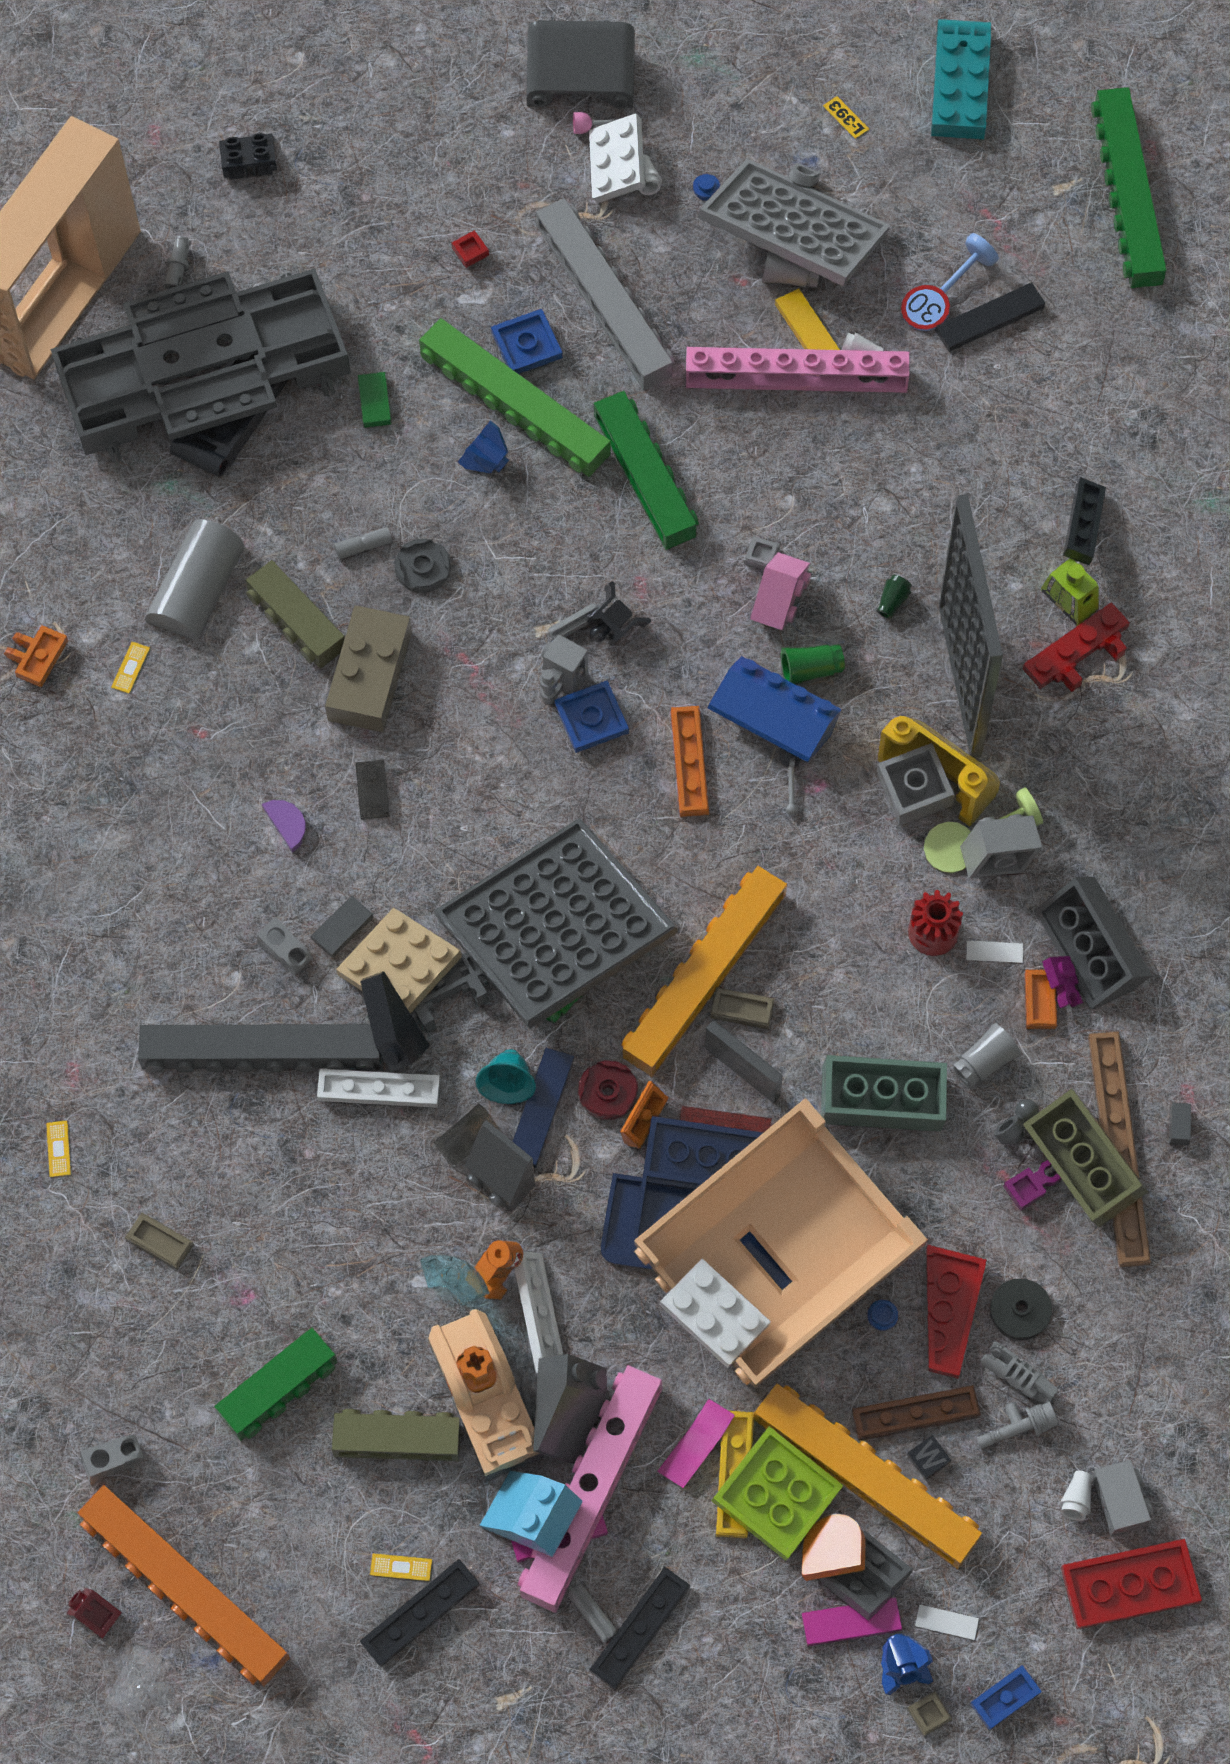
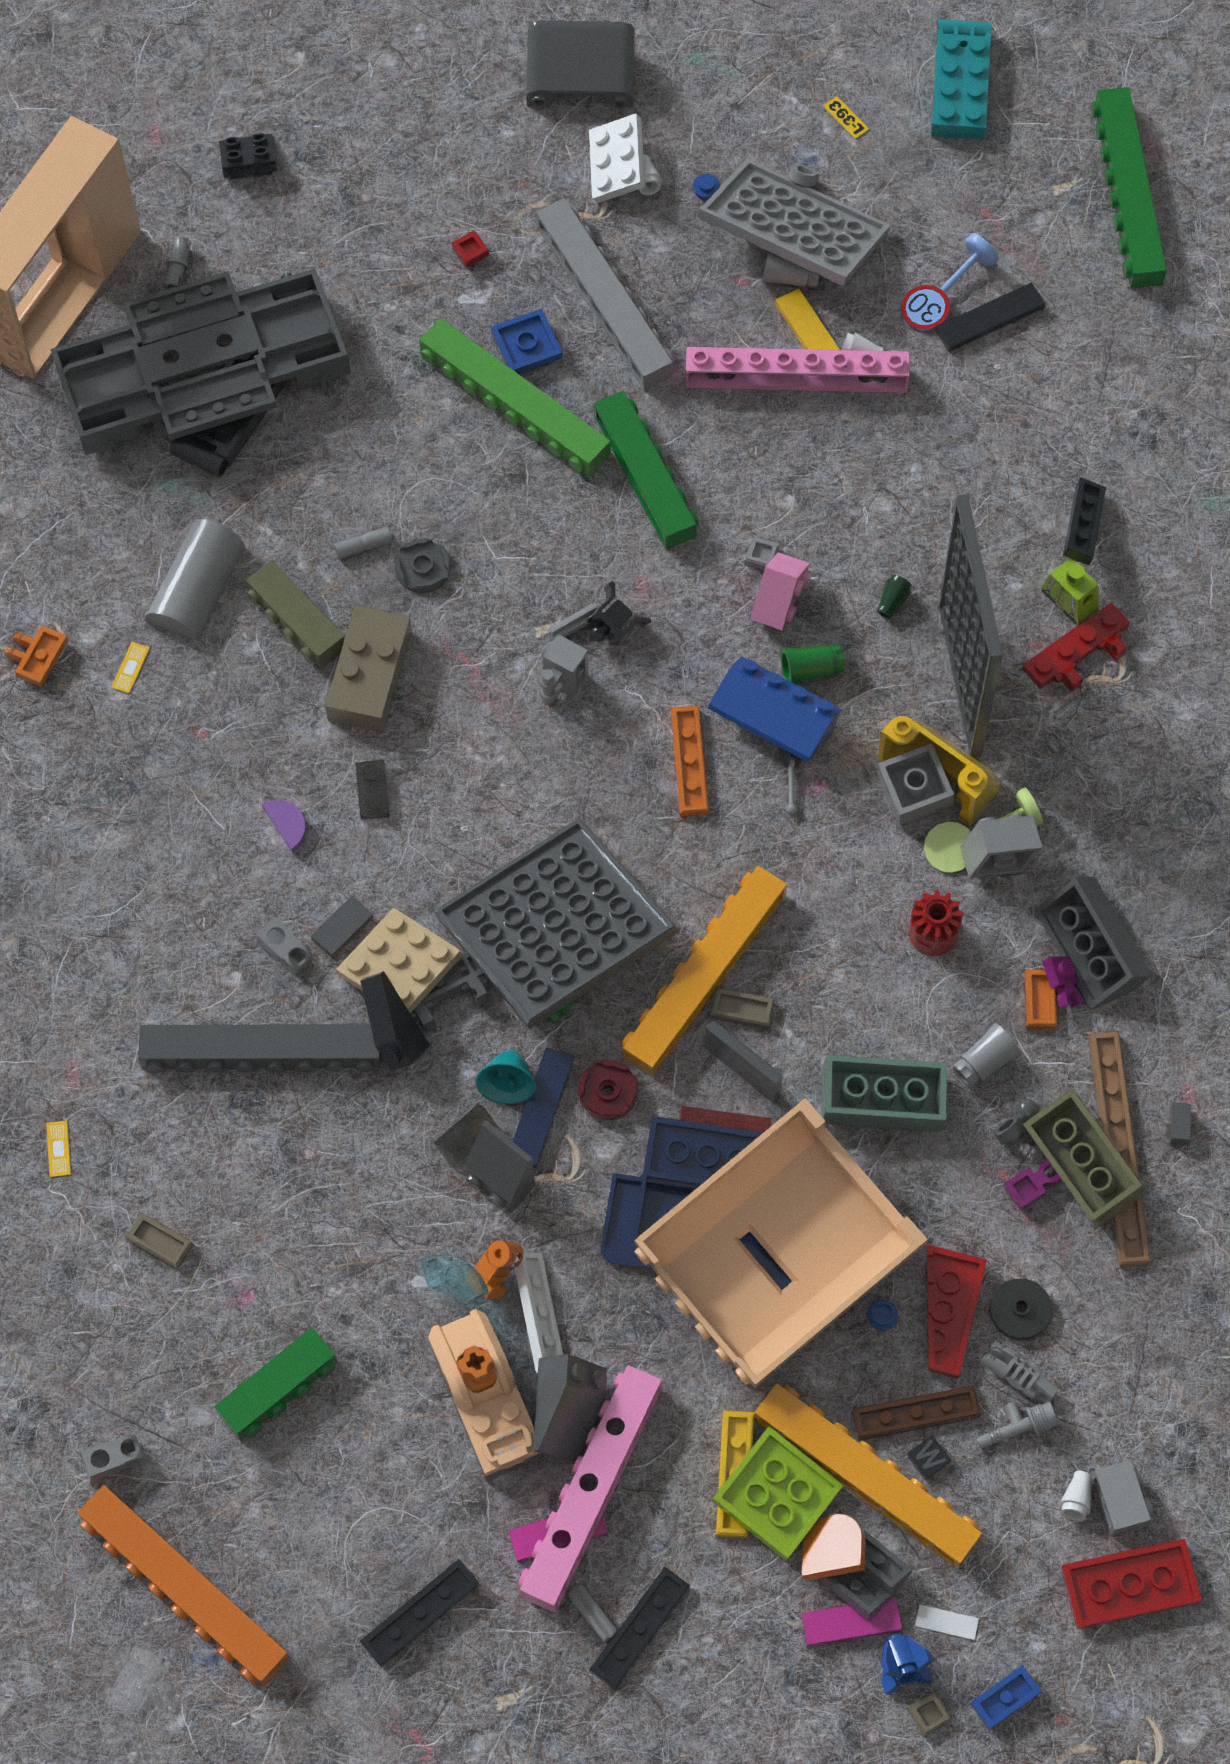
(93, 1611): dark red bracket -> none
(374, 399): green tile -> none
(378, 1088): white plate -> none
(396, 1436): olive brick -> none
(401, 1567): yellow sticker -> none
(486, 451): blue brick -> none
(532, 1511): medium azure slope -> none
(582, 122): bright pink hinge -> none
(591, 716): blue plate -> none
(639, 1121): orange slope -> none
(696, 1443): dark pink sticker -> none
(714, 1313): white plate -> none
(994, 951): white sticker -> none

